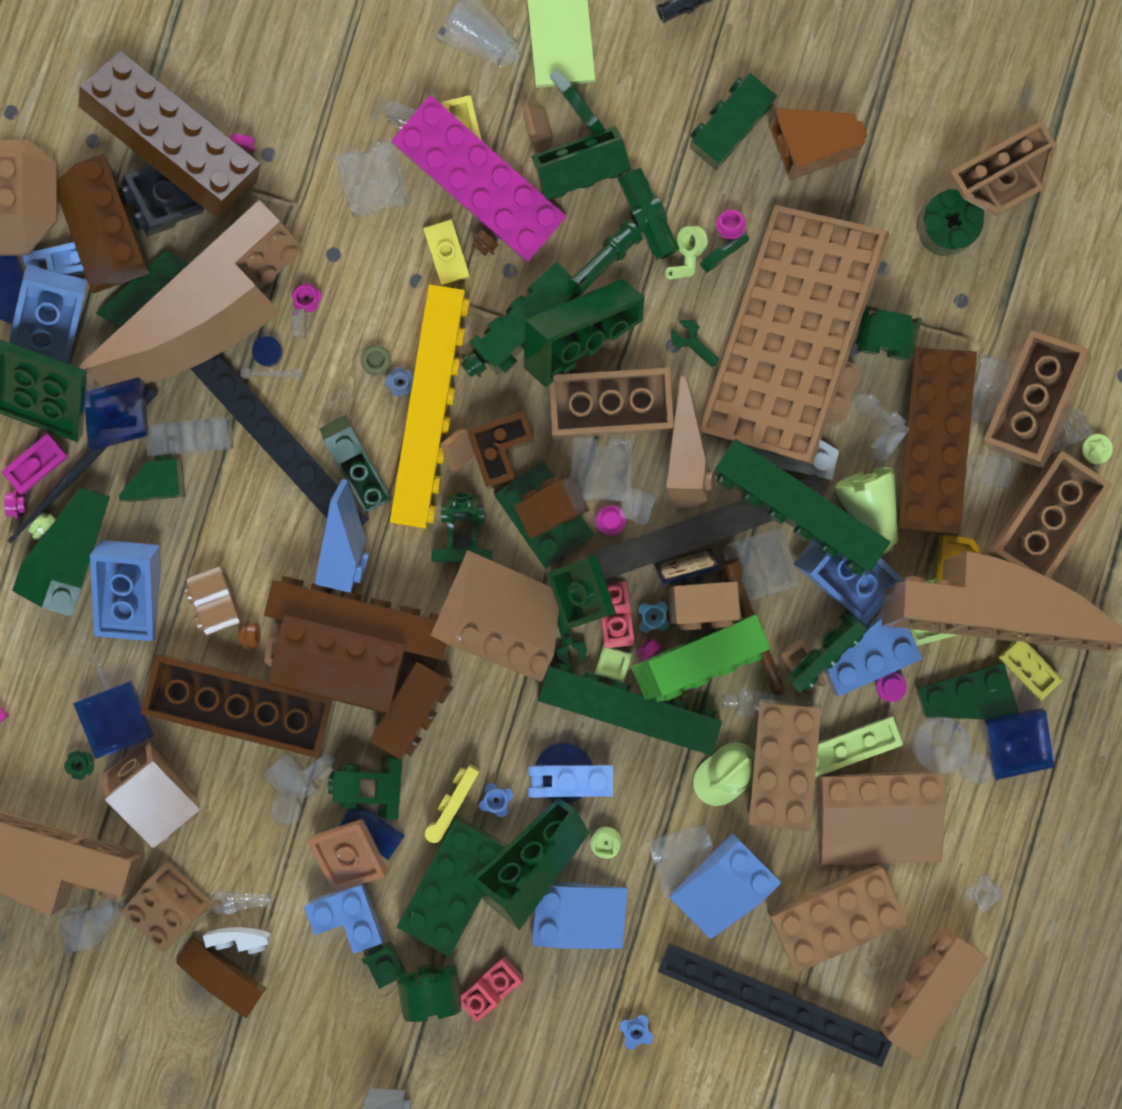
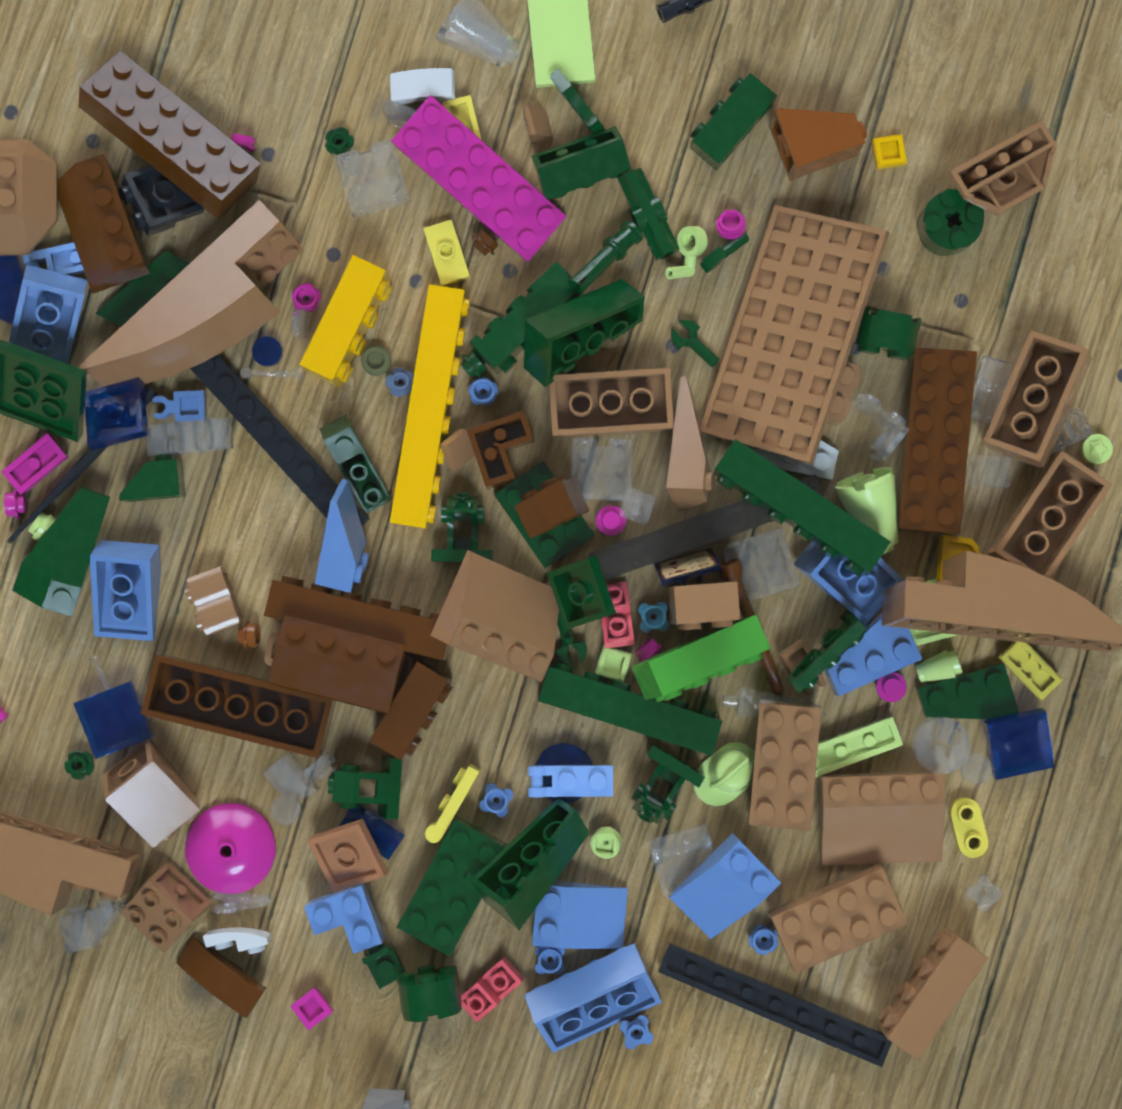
(185, 406): none -> medium blue plate
(247, 836): none -> dark pink dish
(312, 1008): none -> dark pink plate
(340, 133): none -> dark green plate
(347, 321): none -> yellow brick
(421, 83): none -> white slope
(483, 383): none -> medium blue plate
(544, 966): none -> medium blue plate
(592, 998): none -> medium blue slope
(653, 807): none -> dark green tile
(771, 939): none -> medium blue plate
(889, 151): none -> yellow tile
(939, 667): none -> yellowish green cone
(968, 828): none -> light yellow plate

